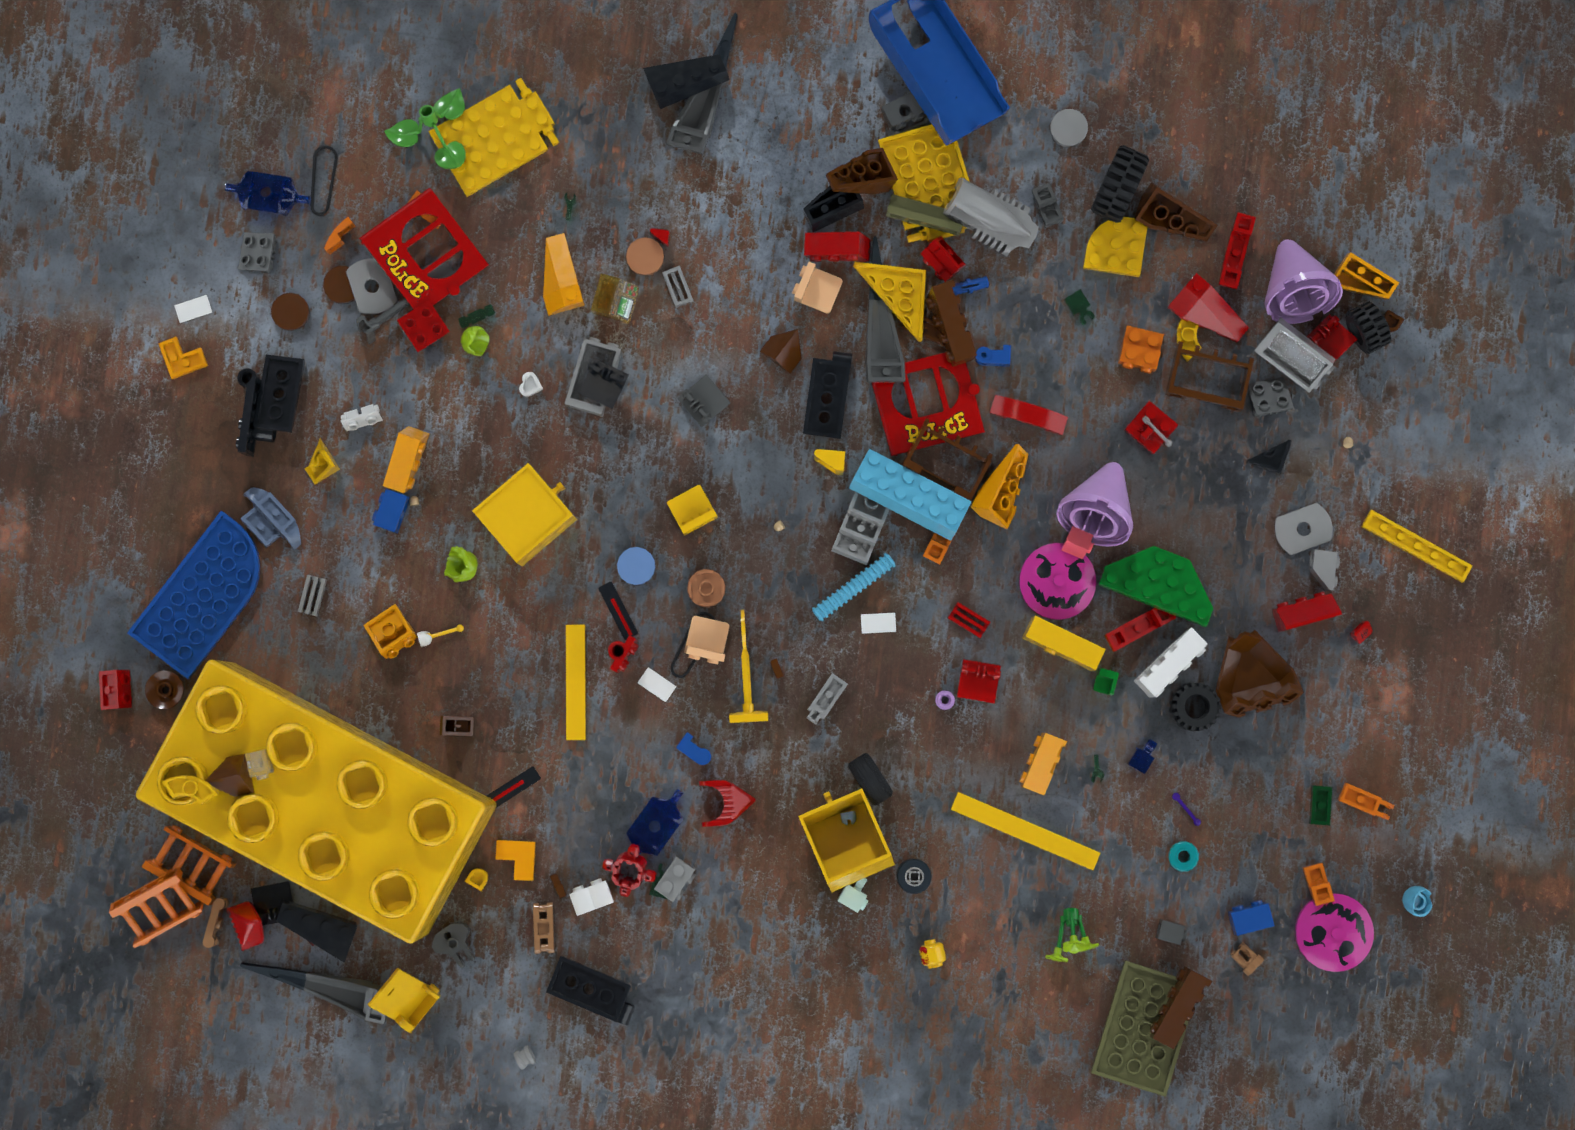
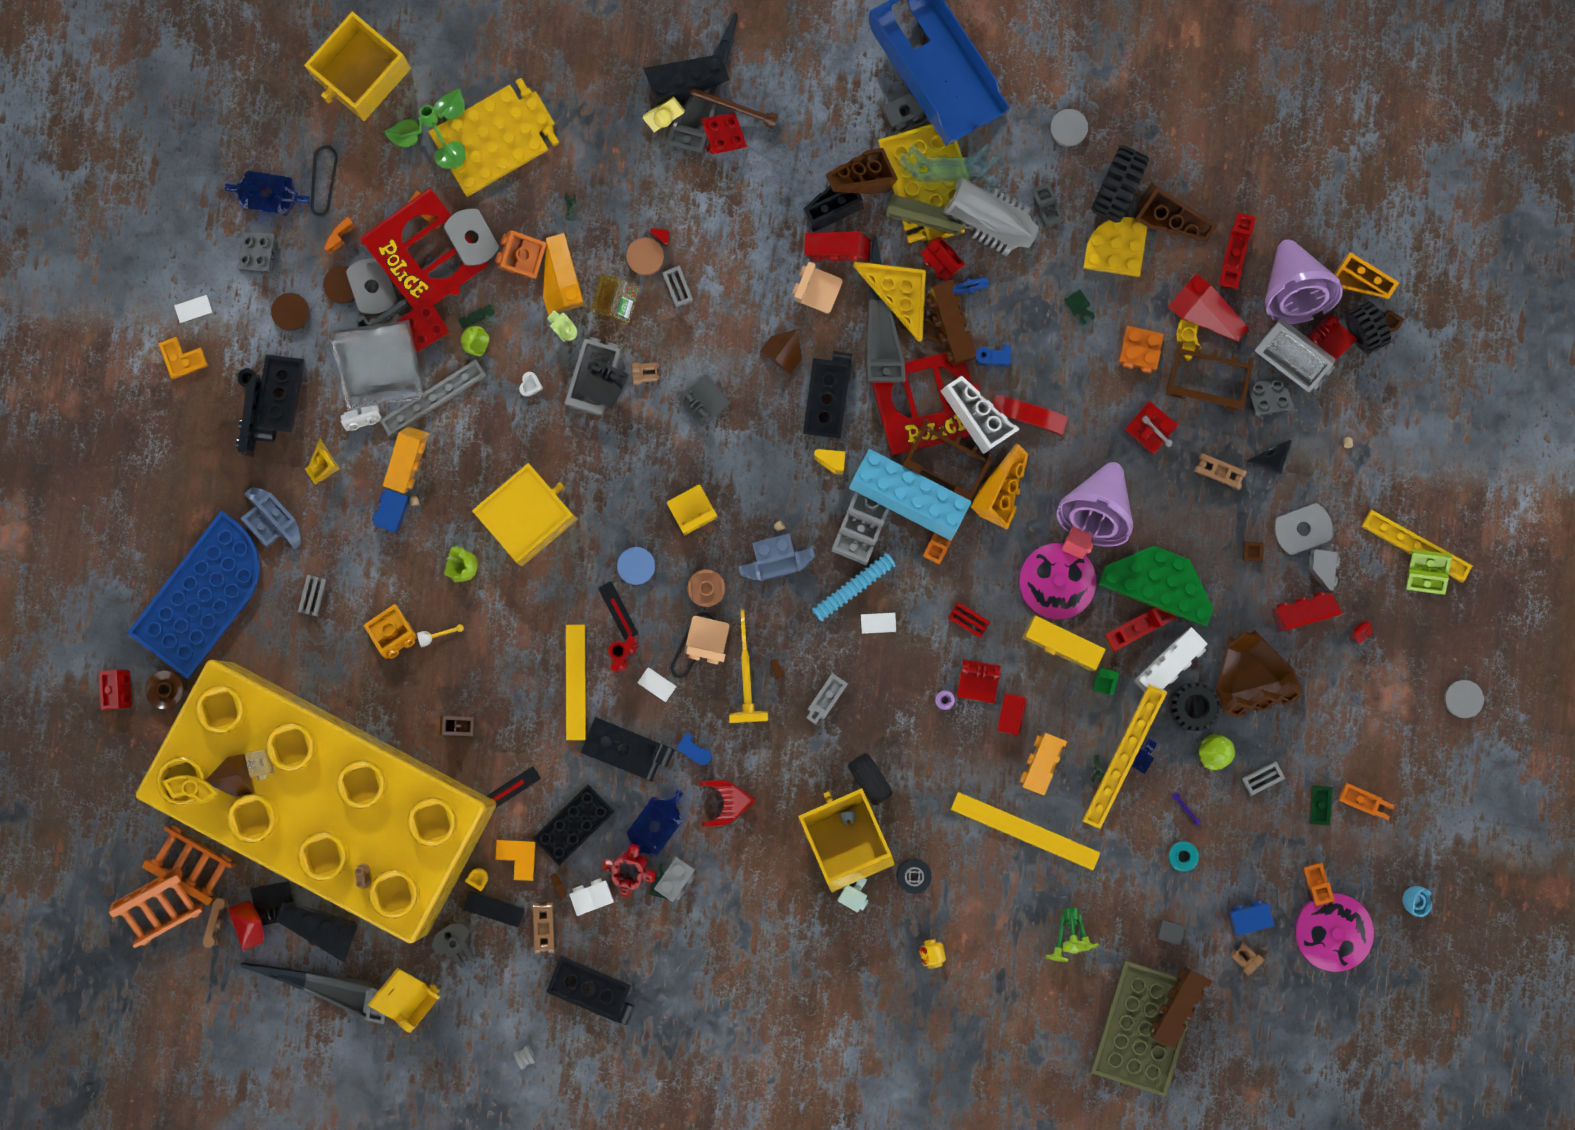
(357, 66): none -> yellow piece
(362, 878): none -> medium nougat piece
(377, 364): none -> clear tile
(433, 398): none -> light grey tile
(466, 221): none -> light grey piece
(493, 909): none -> black tile
(520, 254): none -> orange plate
(562, 326): none -> yellowish green hips
(573, 824): none -> black tile
(637, 372): none -> medium nougat piece
(643, 752): none -> black hinge
(663, 114): none -> light yellow tile
(723, 133): none -> red hinge
(769, 118): none -> reddish brown piece
(775, 559): none -> sand blue plate
(948, 168): none -> clear light blue piece
(978, 415): none -> white wedge
(1012, 714): none -> red hinge
(1124, 756): none -> yellow tile
(1216, 752): none -> lime hair
(1220, 471): none -> medium nougat plate
(1248, 785): none -> light grey tile
(1253, 551): none -> reddish brown tile
(1428, 571): none -> lime slope
(1464, 699): none -> light grey tile

